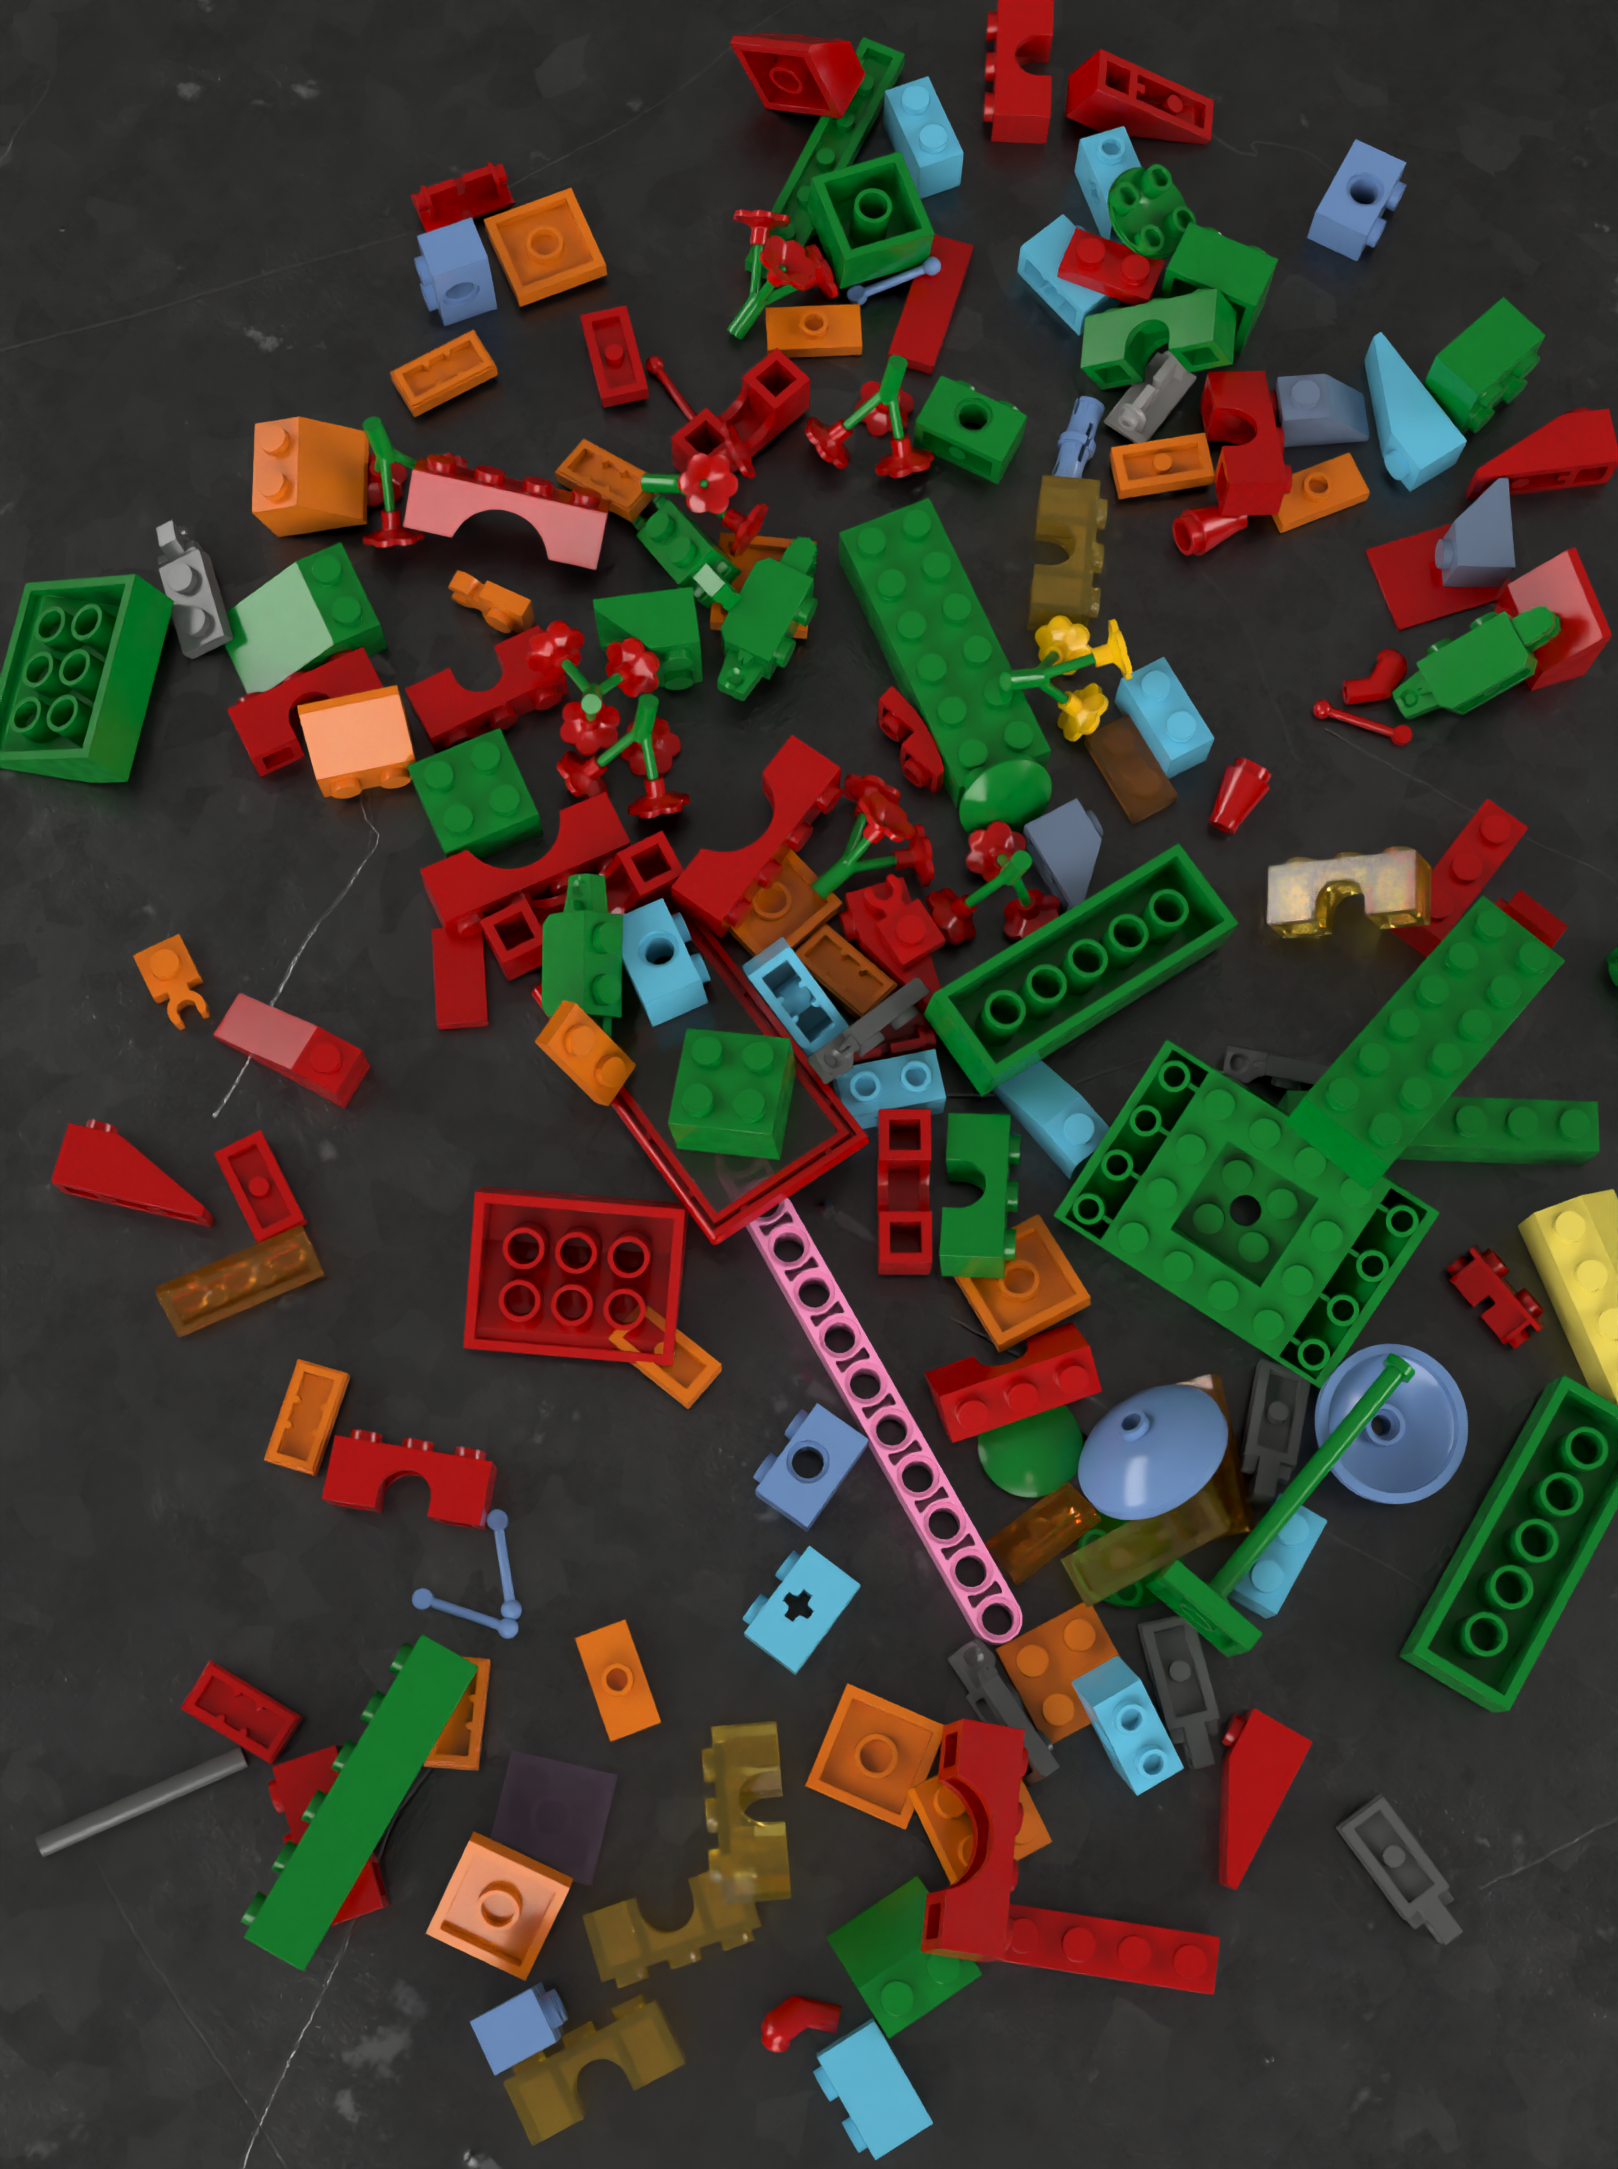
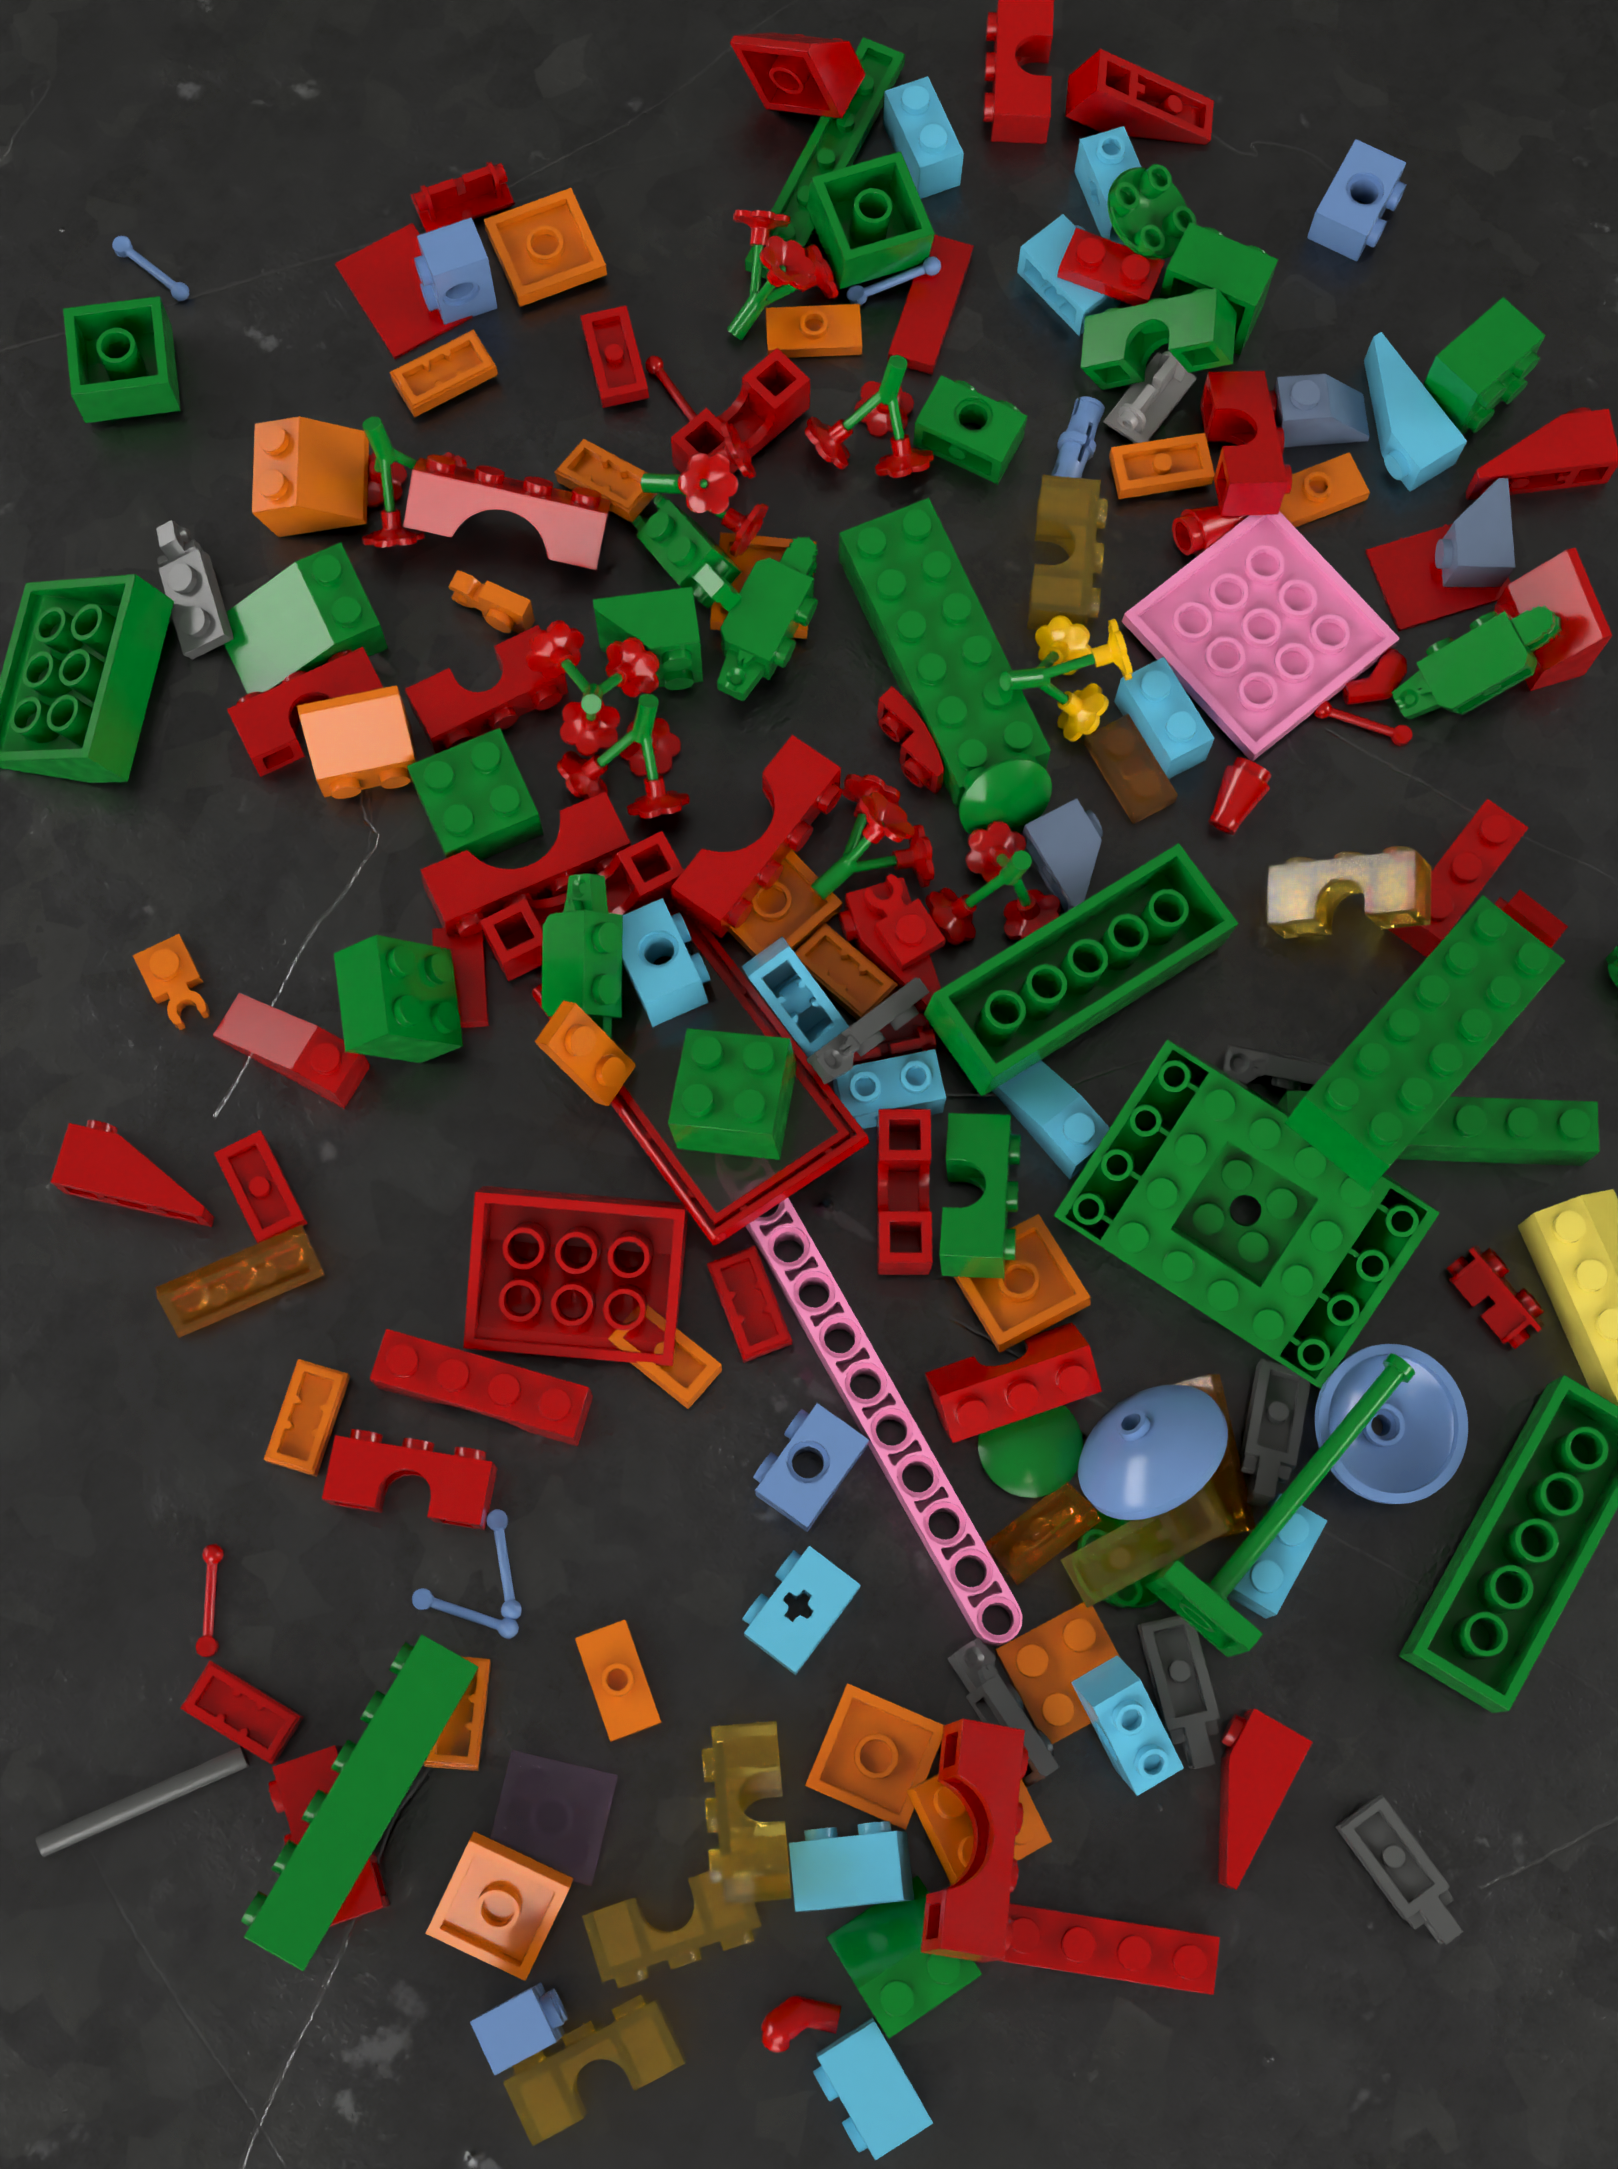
(121, 359): none -> green brick
(124, 248): none -> medium blue hinge
(207, 1645): none -> red hinge
(390, 291): none -> red window
(398, 999): none -> green brick
(482, 1385): none -> red arch
(749, 1303): none -> red plate
(851, 1869): none -> medium azure brick
(1260, 631): none -> bright pink plate

